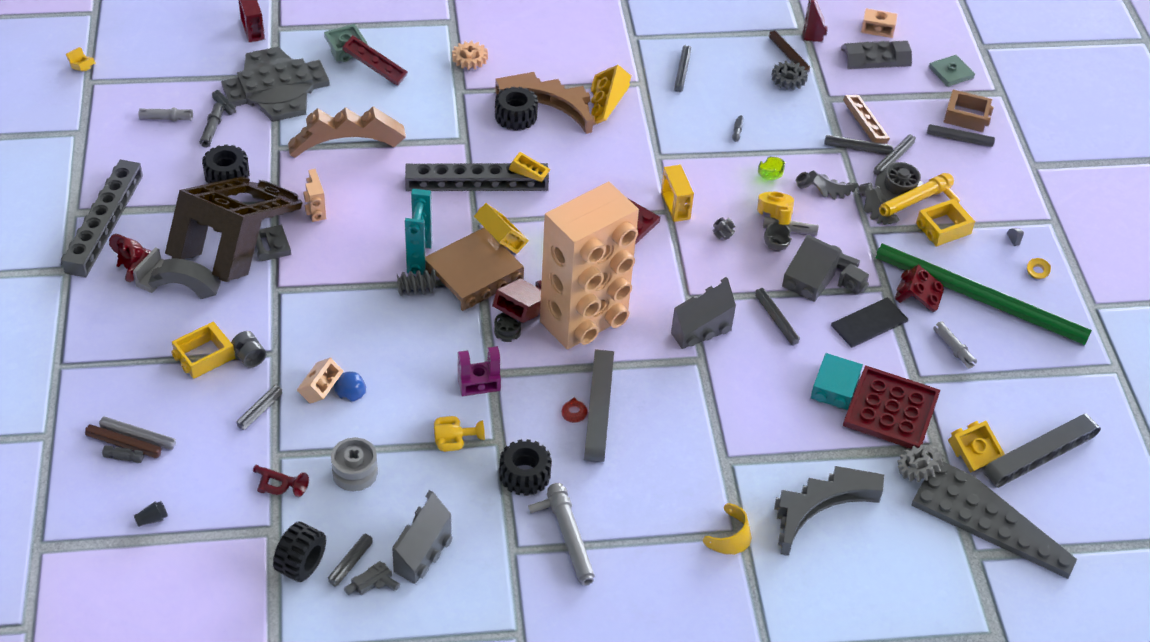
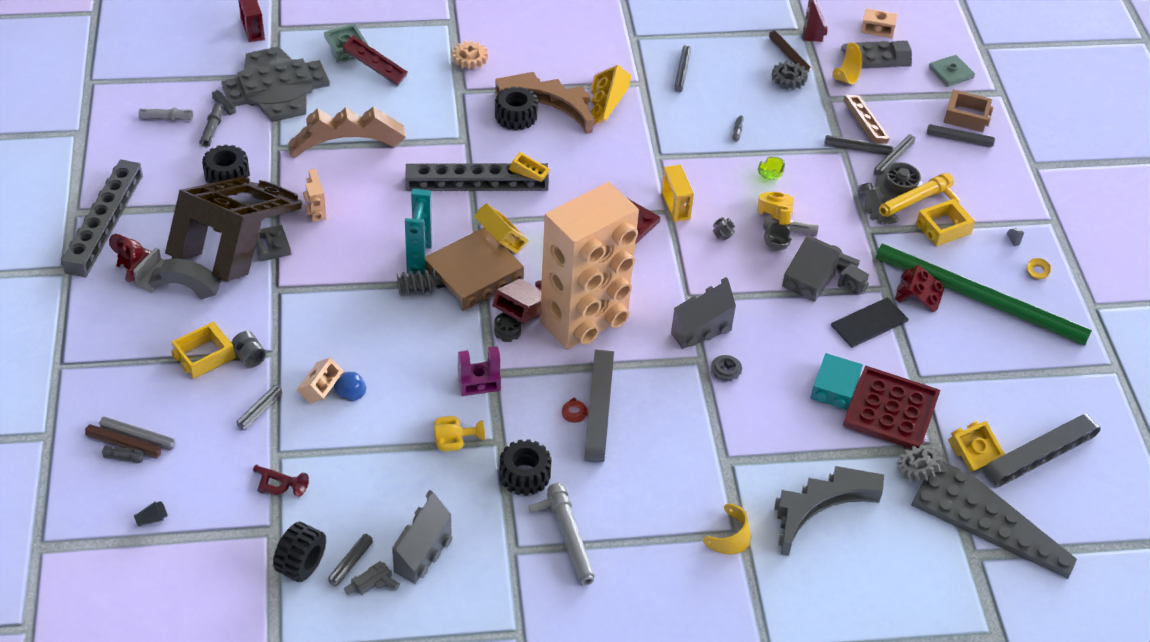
(79, 61): yellow bracket -> none
(354, 464): light grey wheel -> none
(731, 363): none -> dark grey gear
(777, 316): dark grey axle -> none
(825, 185): dark grey plant -> none
(851, 65): none -> yellow piece
(959, 349): light grey pin -> none

